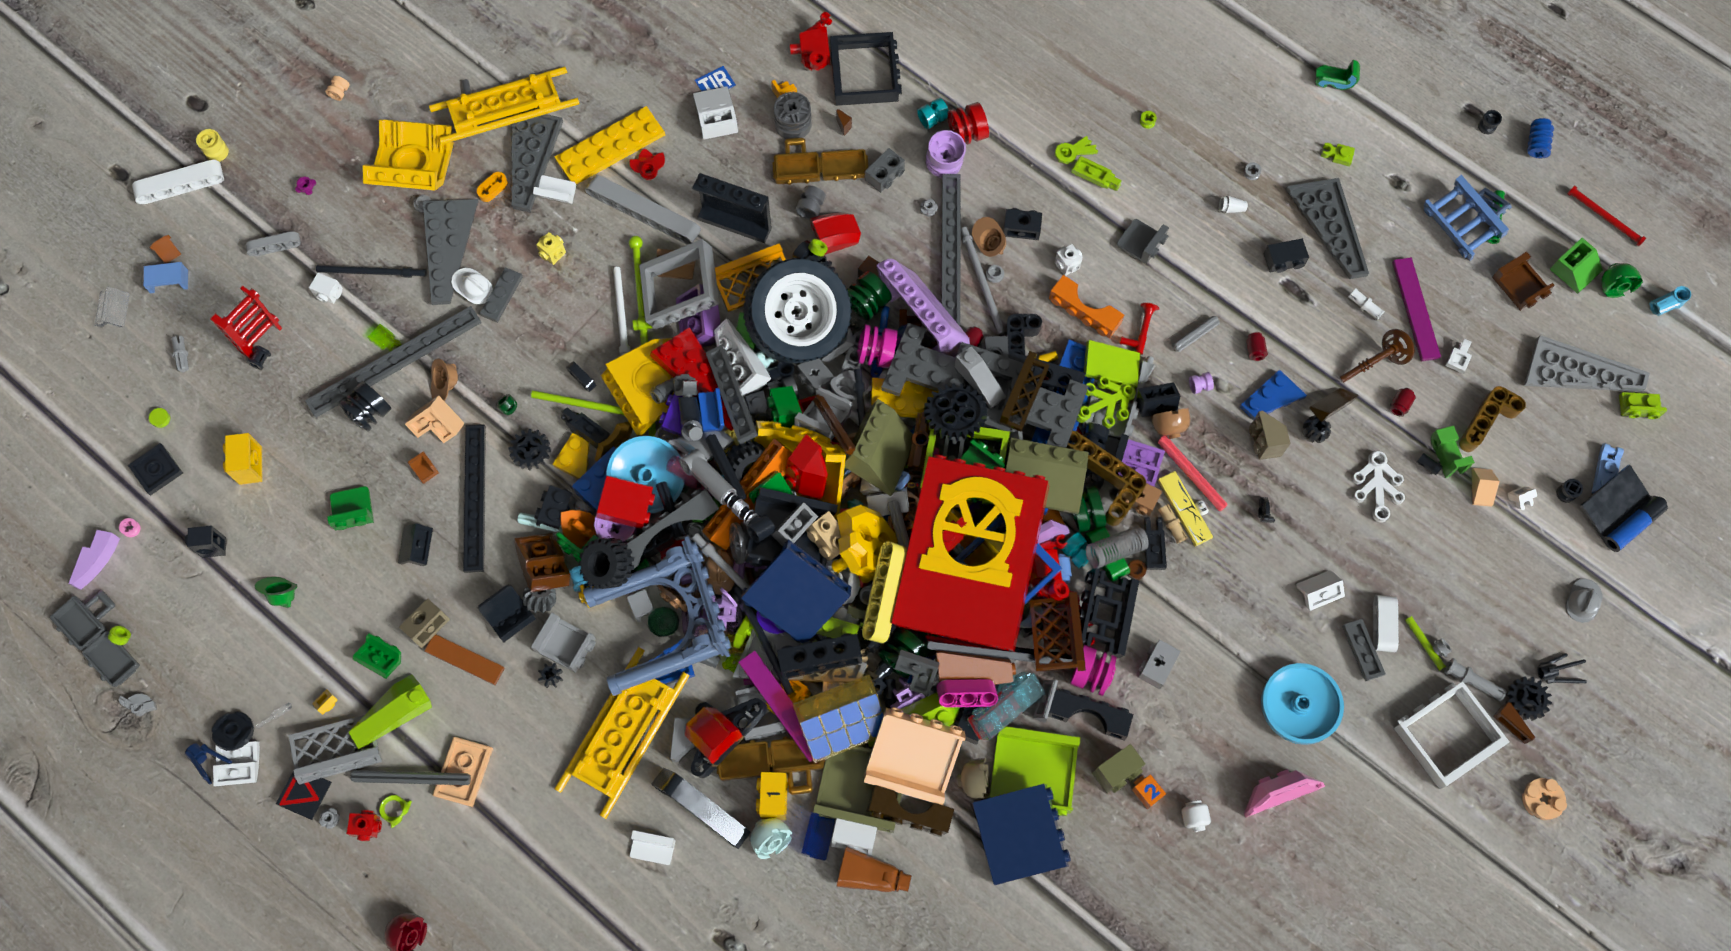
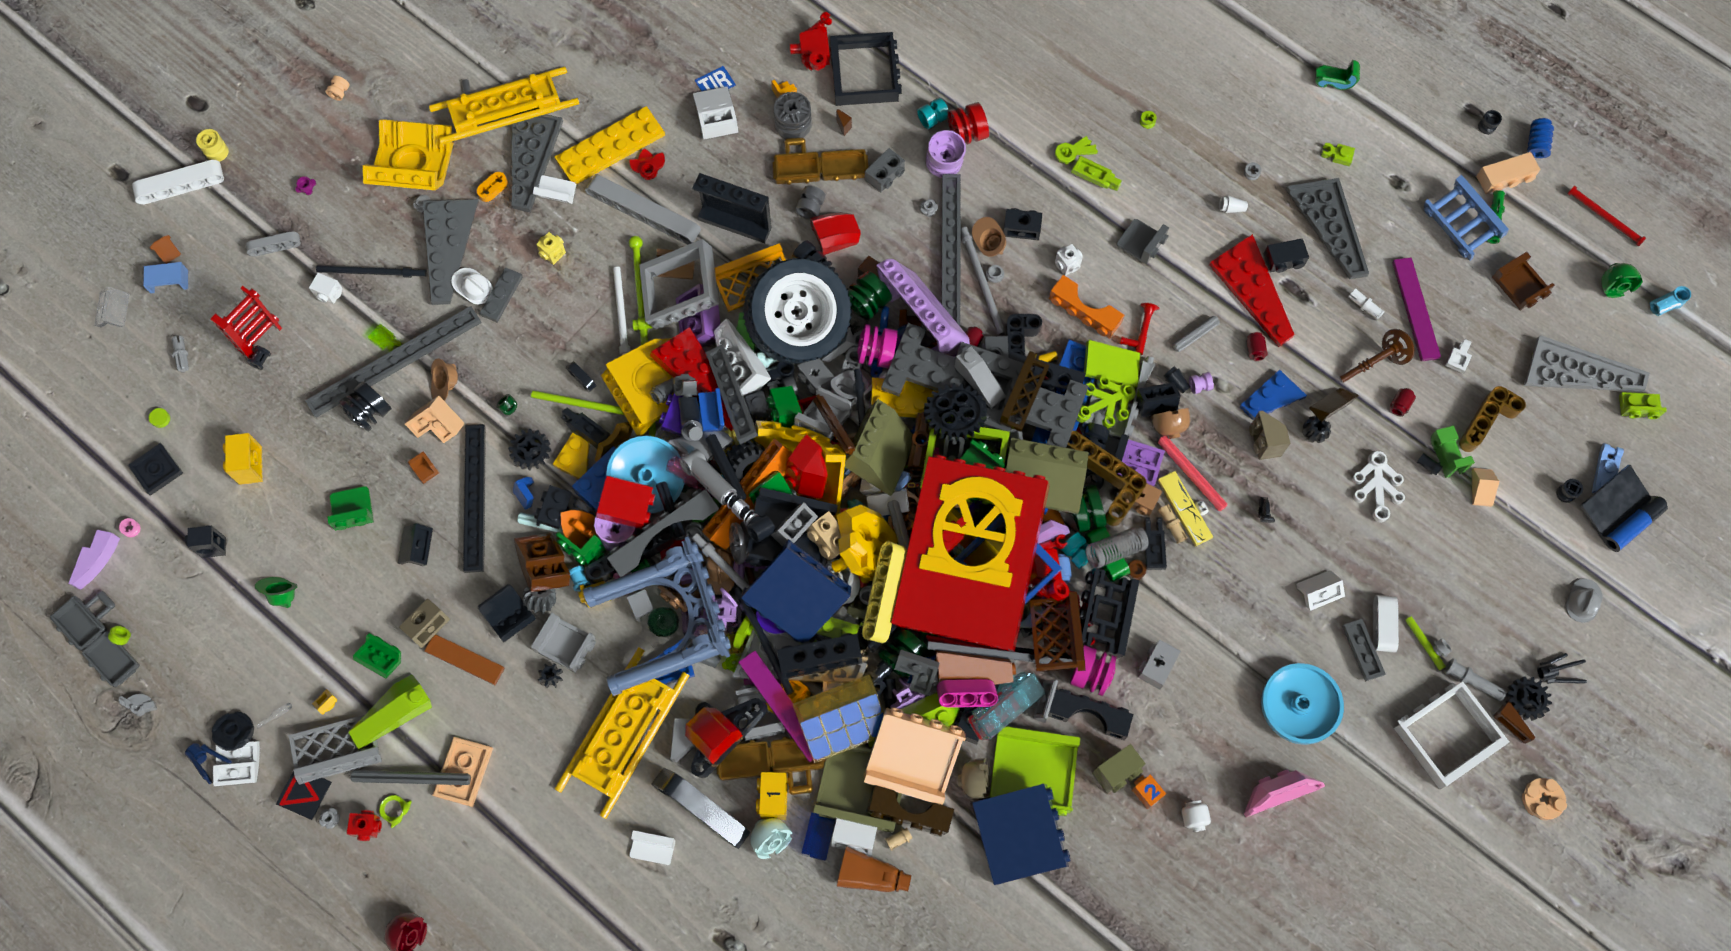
(522, 492): none -> blue tile
(593, 567): black tyre -> none
(817, 247): lime tile -> none
(899, 838): none -> tan pin
(1176, 376): none -> black cone
(1249, 280): none -> red wing
(1500, 210): sand blue tile -> none
(1508, 173): none -> light nougat brick
(1521, 495): white tile -> none
(1578, 265): bright green slope -> none

